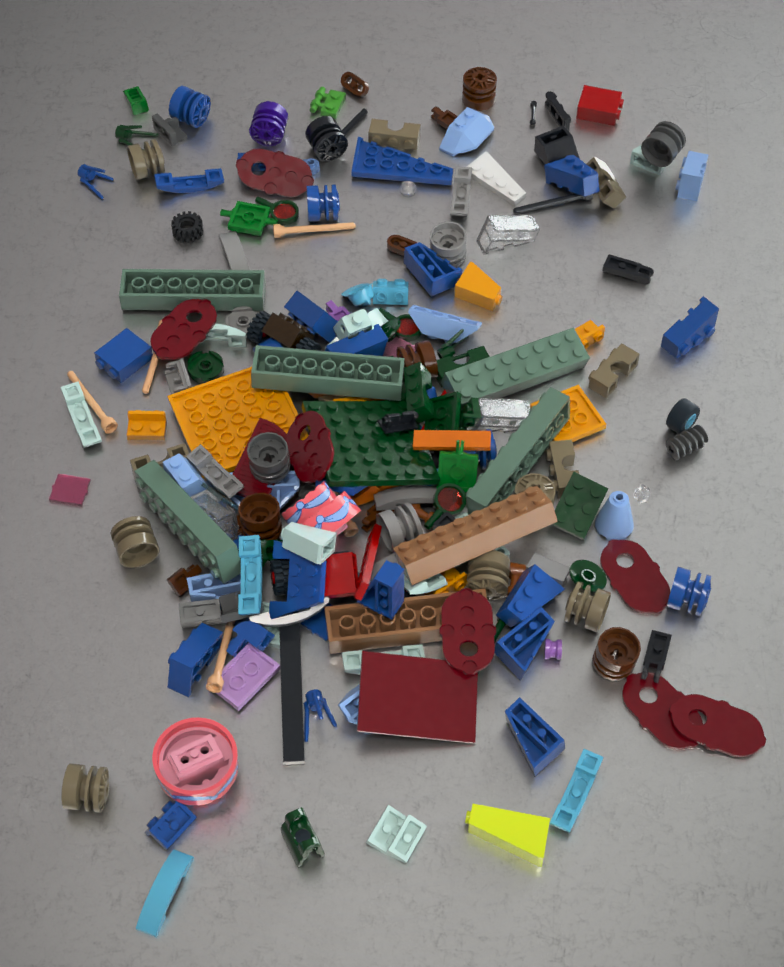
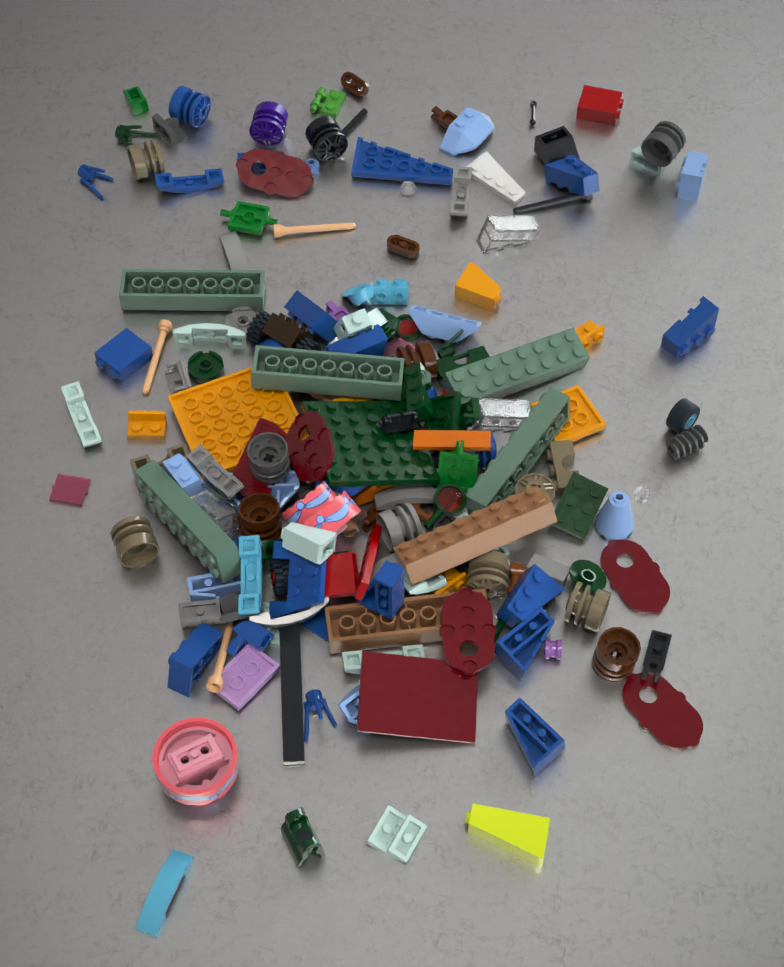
(85, 787): dark tan wheel -> none
(107, 423): light nougat piece -> none
(170, 823): blue bracket -> none
(178, 336): dark red piece -> none
(178, 580): reddish brown plate -> none
(187, 220): black tyre -> none
(283, 210): dark green piece -> none
(322, 203): blue wheel -> none
(405, 138): dark tan arch -> none
(430, 270): blue wedge -> none
(449, 242): light grey wheel -> none
(479, 88): reddish brown wheel -> none
(557, 110): black hinge -> none
(577, 791): medium azure slope -> none
(604, 379): dark tan arch -> none
(610, 191): dark tan arch -> none
(628, 269): black hinge -> none
(689, 591): blue wheel -> none
(726, 727): dark red piece -> none

